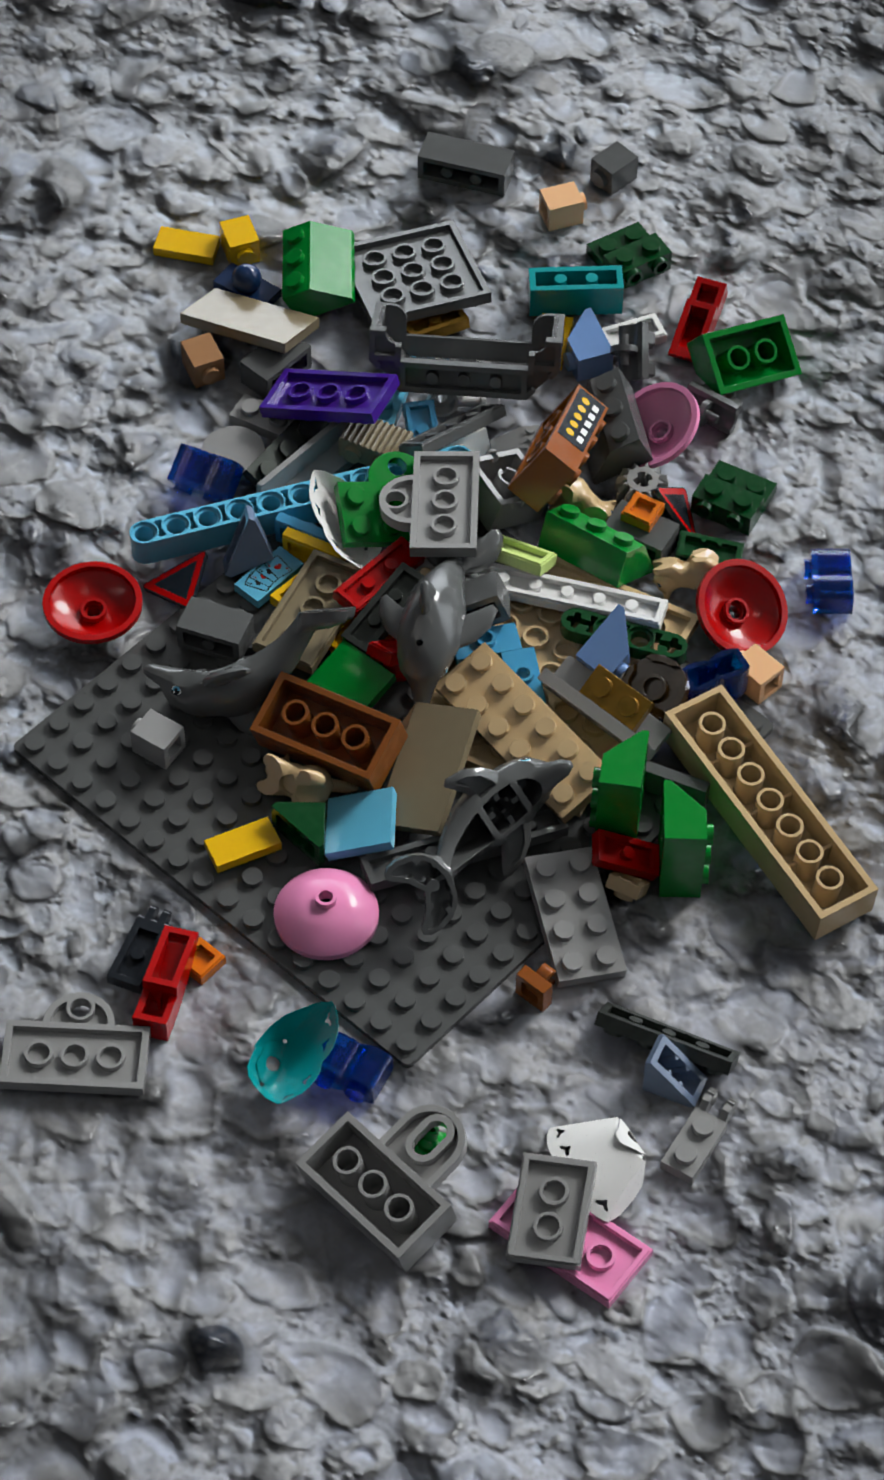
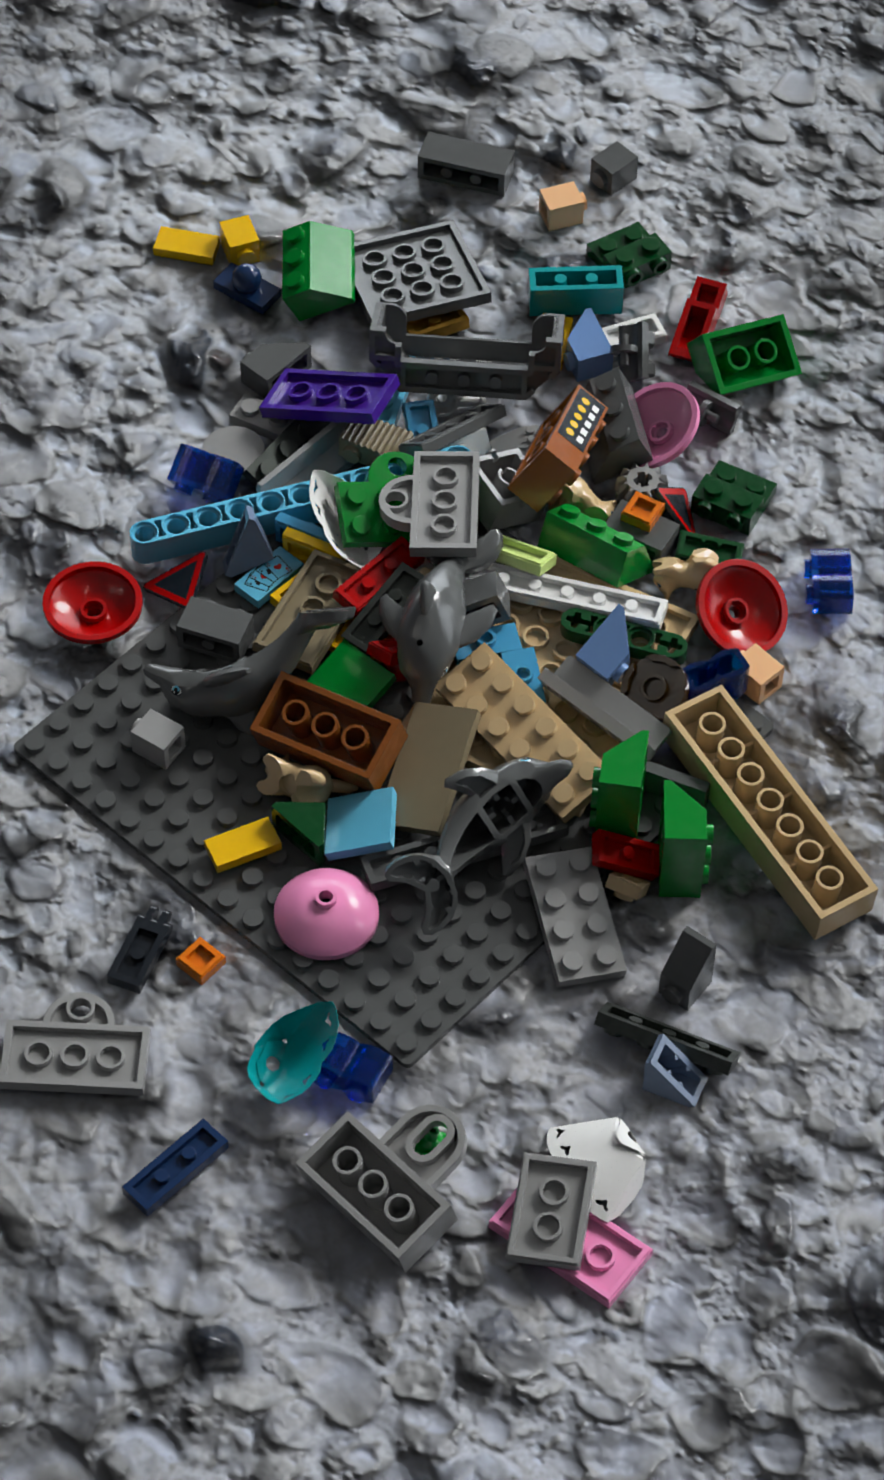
(166, 981): red slope -> none
(175, 1167): none -> dark blue plate
(202, 360): medium nougat brick -> none
(249, 320): tile -> none
(536, 986): dark orange tile -> none
(617, 698): pearl gold plate -> none
(688, 969): none -> dark grey slope
(698, 1138): light grey hinge -> none

